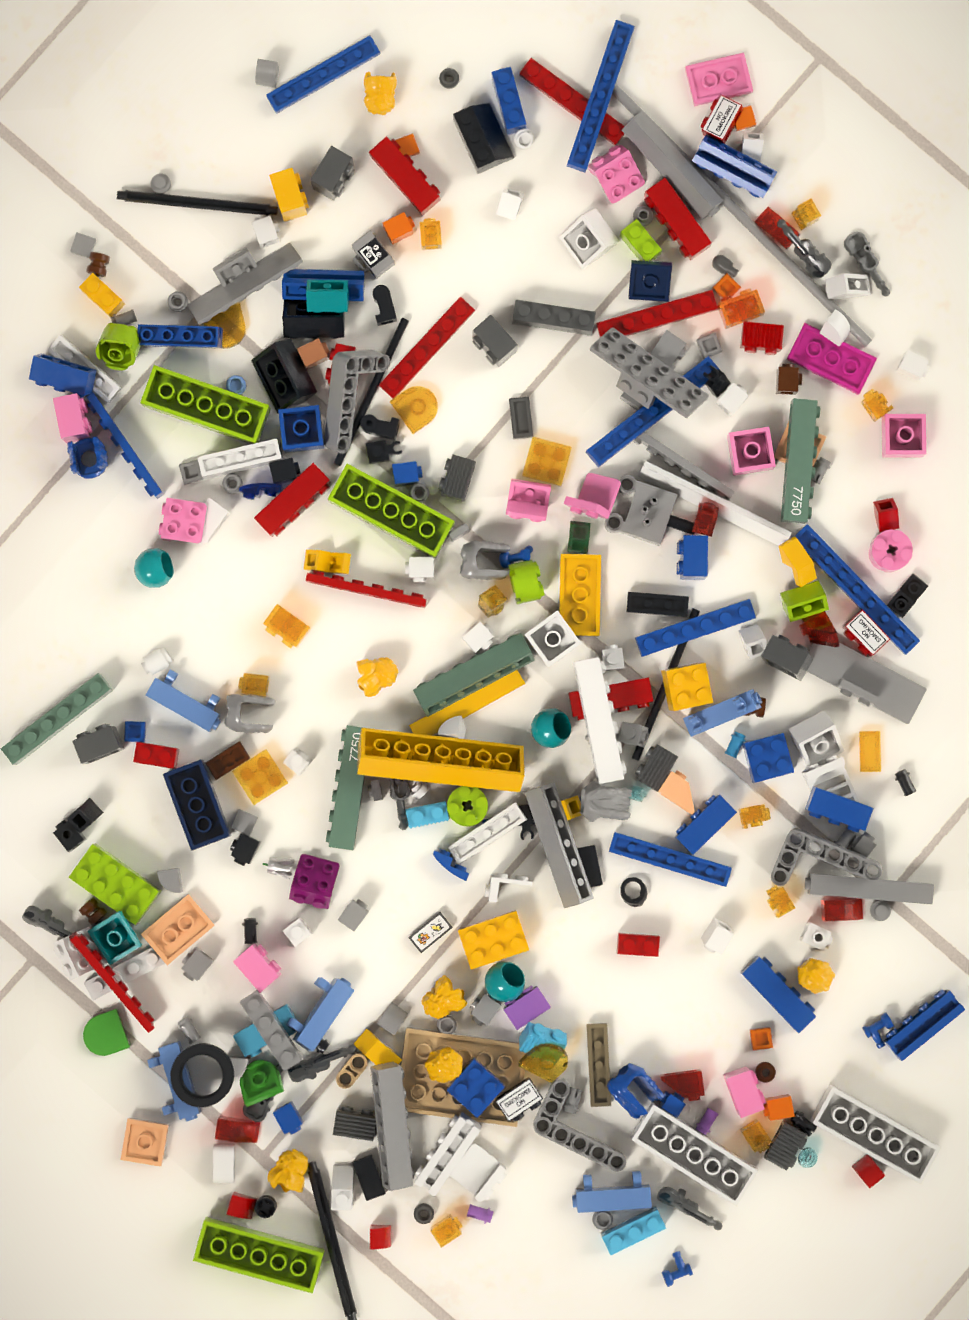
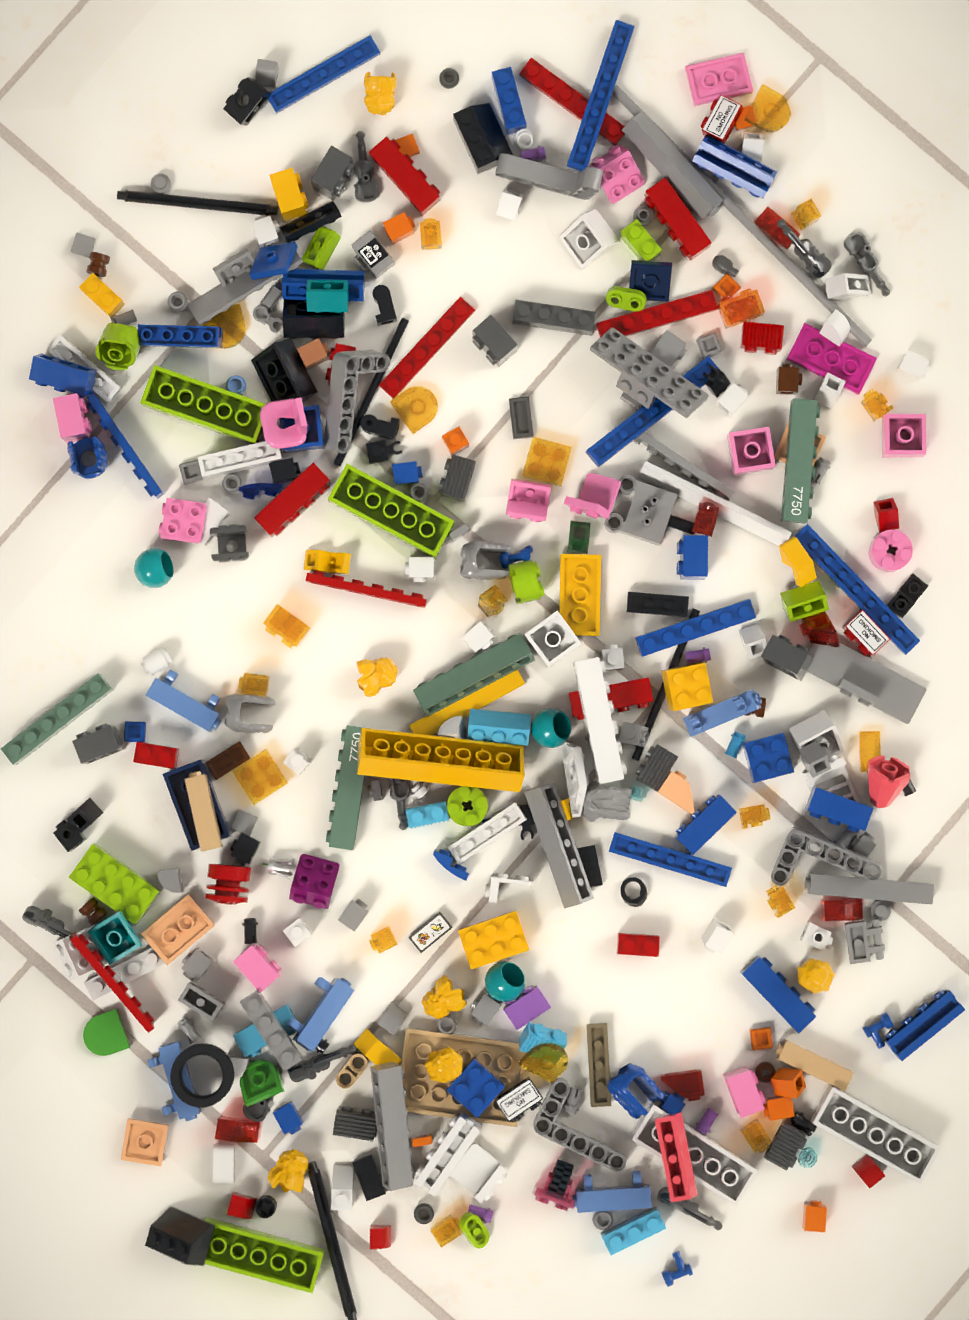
(181, 1236): none -> black slope
(201, 1001): none -> light grey brick
(203, 811): none -> tan brick
(226, 534): none -> dark grey piece
(228, 883): none -> red wheel
(257, 97): none -> black brick
(261, 312): none -> light grey bar
(273, 260): none -> blue plate
(288, 437): none -> bright pink piece
(310, 222): none -> black plate
(321, 248): none -> lime slope
(365, 189): none -> dark grey piece
(383, 940): none -> clear yellow brick
(422, 1140): none -> orange tile
(455, 441): none -> orange brick
(471, 1227): none -> lime plate
(499, 727): none -> medium azure brick
(534, 154): none -> medium lavender pin
(557, 1187): none -> plate
(576, 777): none -> white wing
(577, 185): none -> light grey beam
(625, 298): none -> lime plate
(676, 1157): none -> coral brick
(698, 656): none -> medium lavender pin
(768, 110): none -> clear yellow tile
(788, 1082): none -> orange brick
(813, 1064): none -> tan brick
(814, 1216): none -> orange brick
(815, 758): none -> light grey brick
(829, 390): none -> white brick
(857, 941): none -> light grey plate
(886, 780): none -> coral cone

